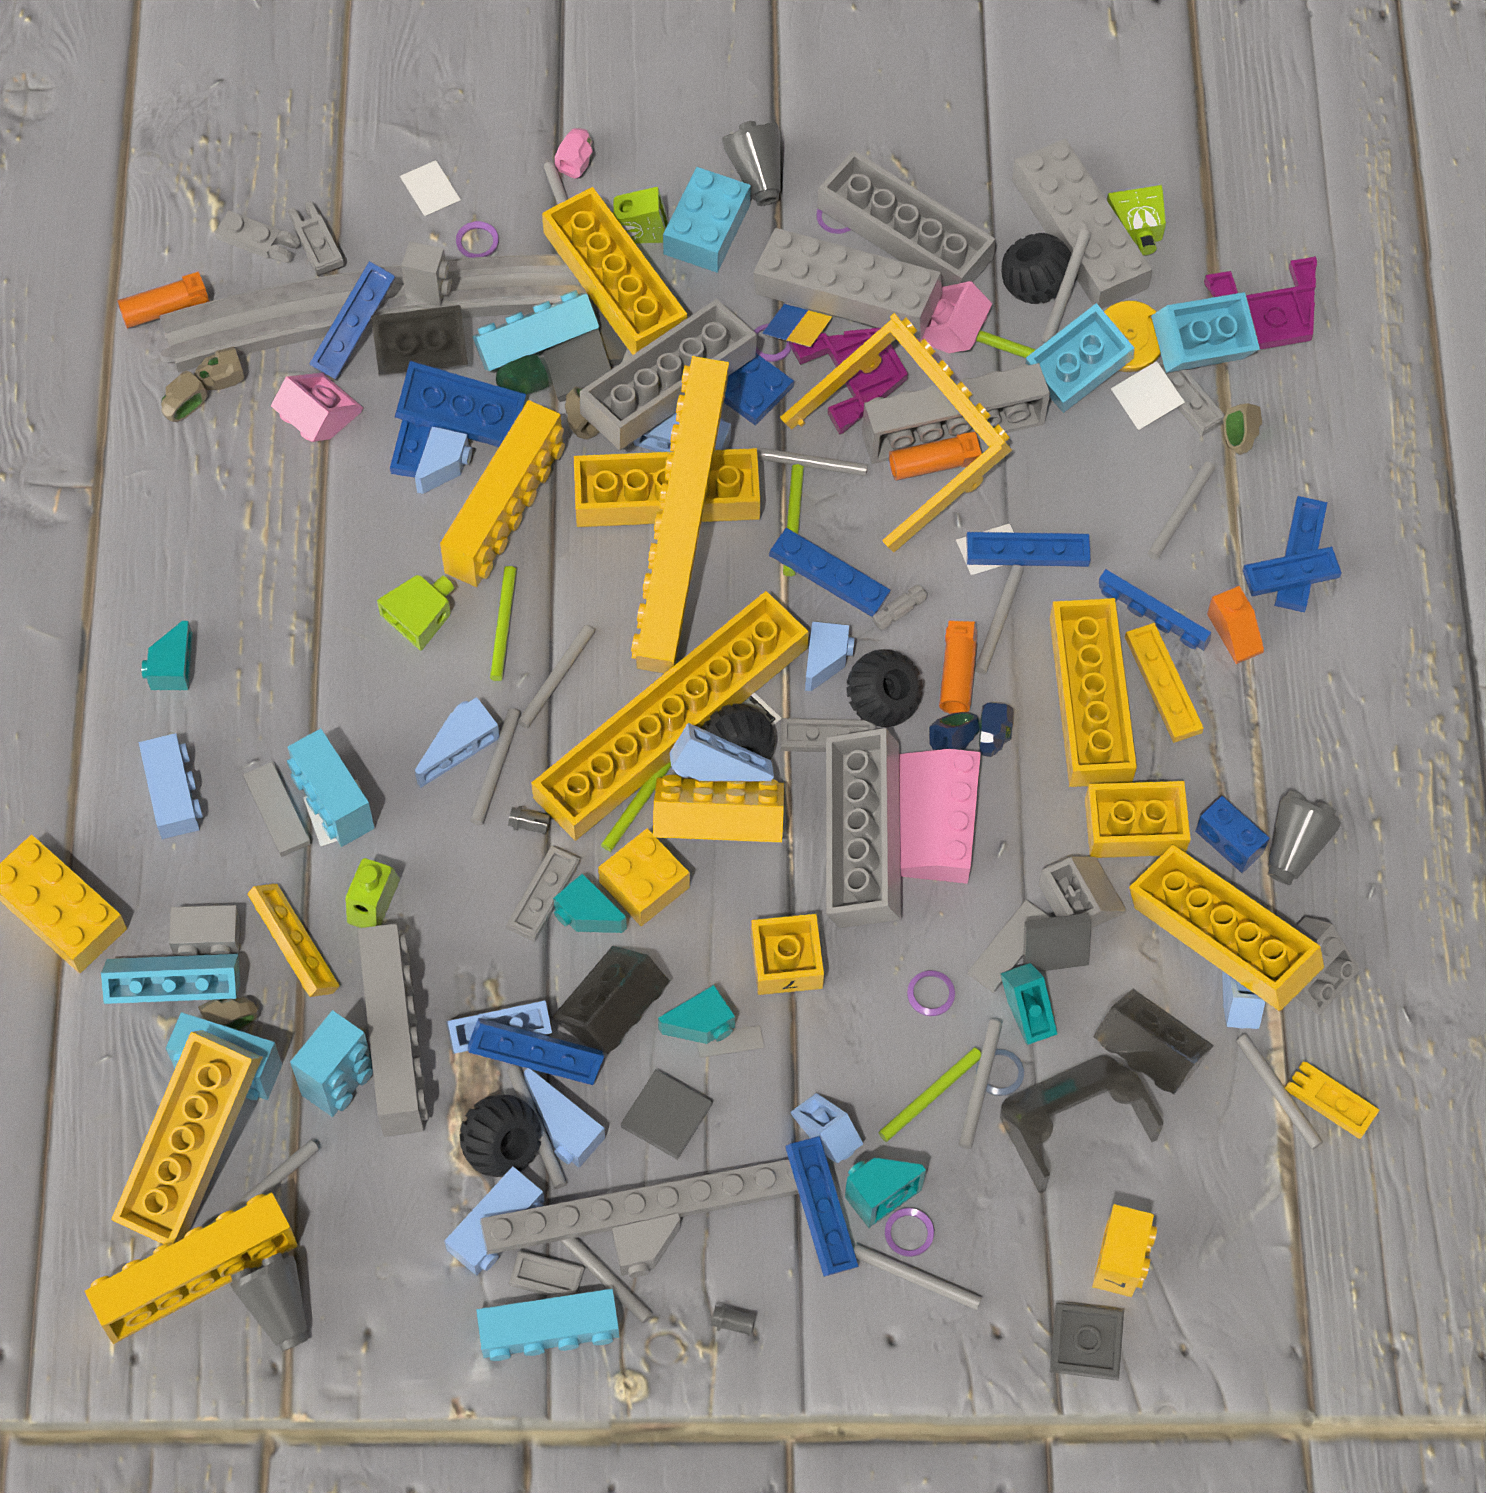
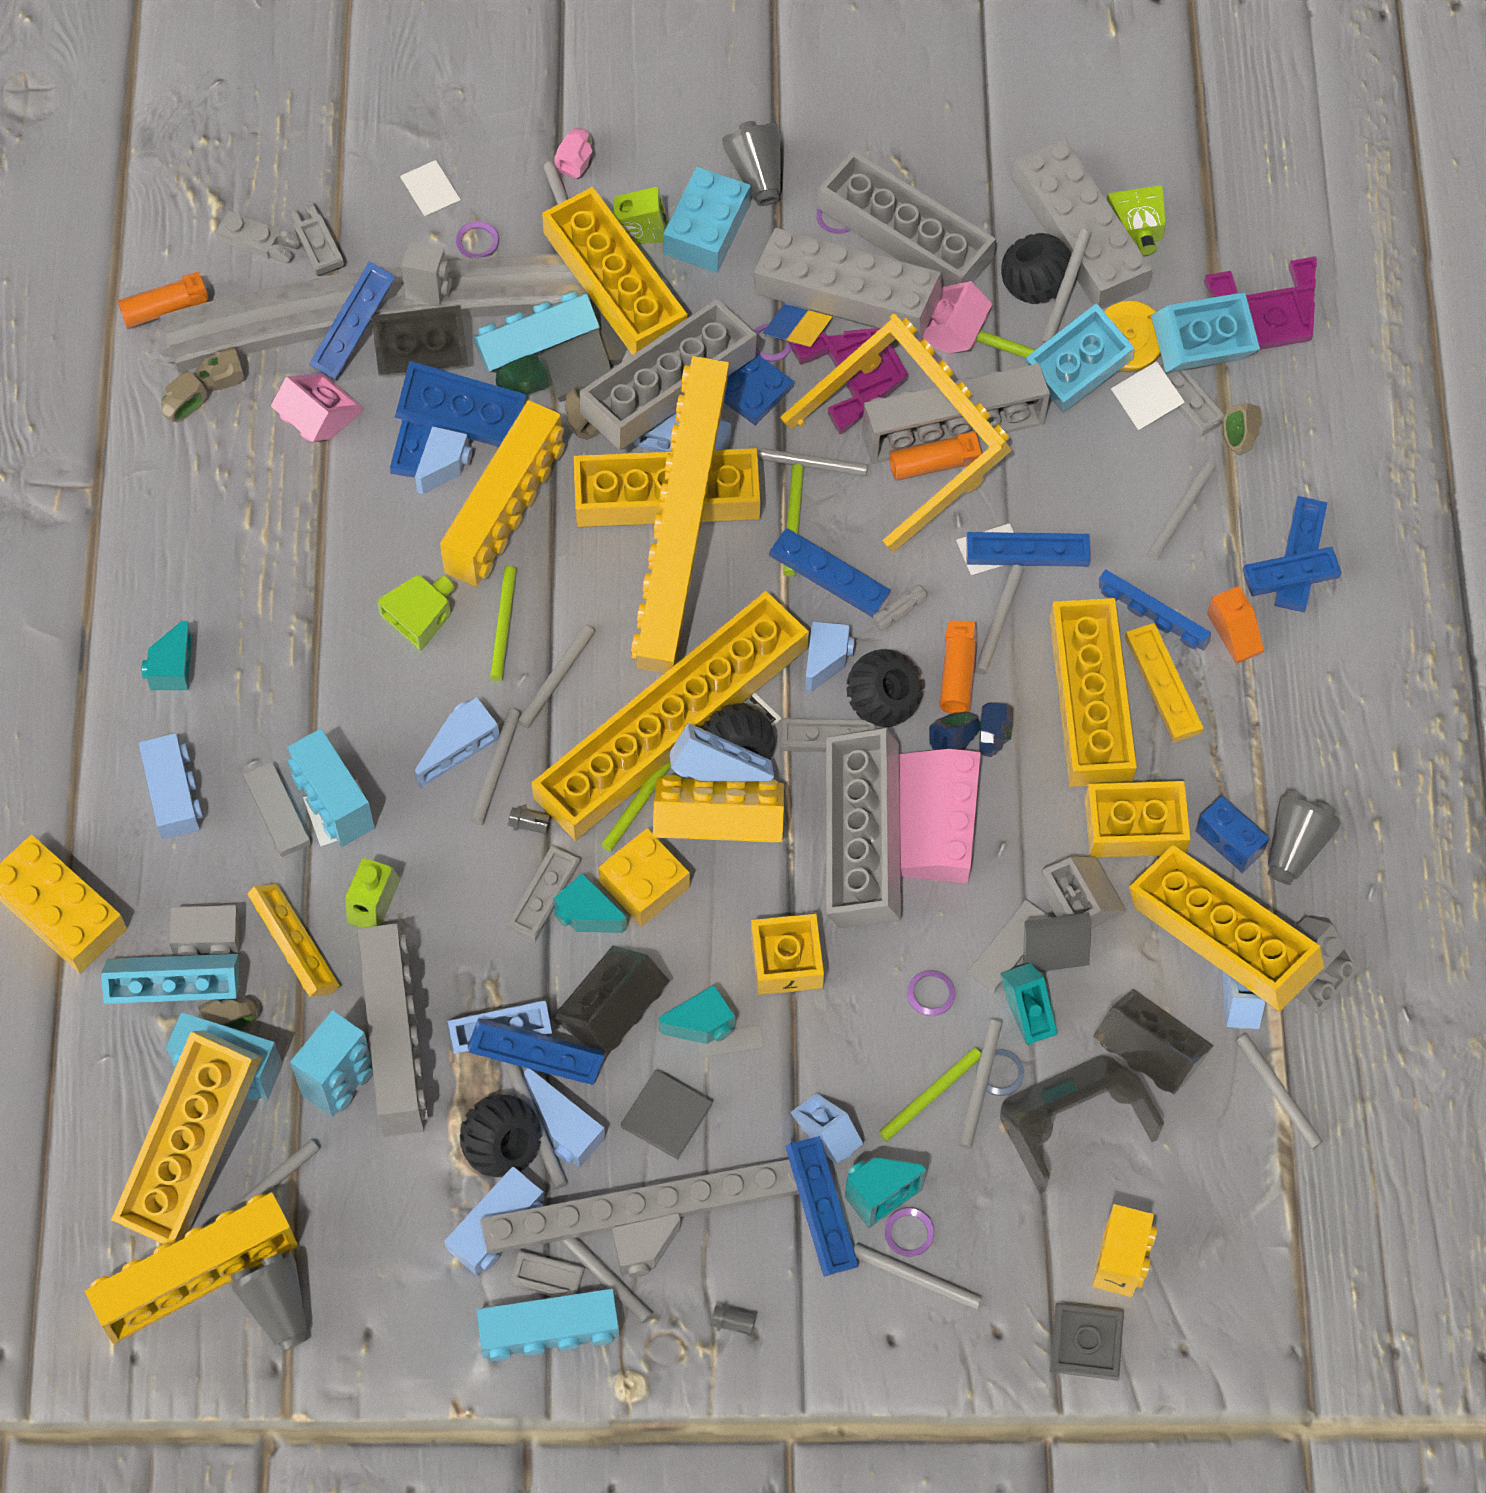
(1332, 1100): yellow hinge -> none

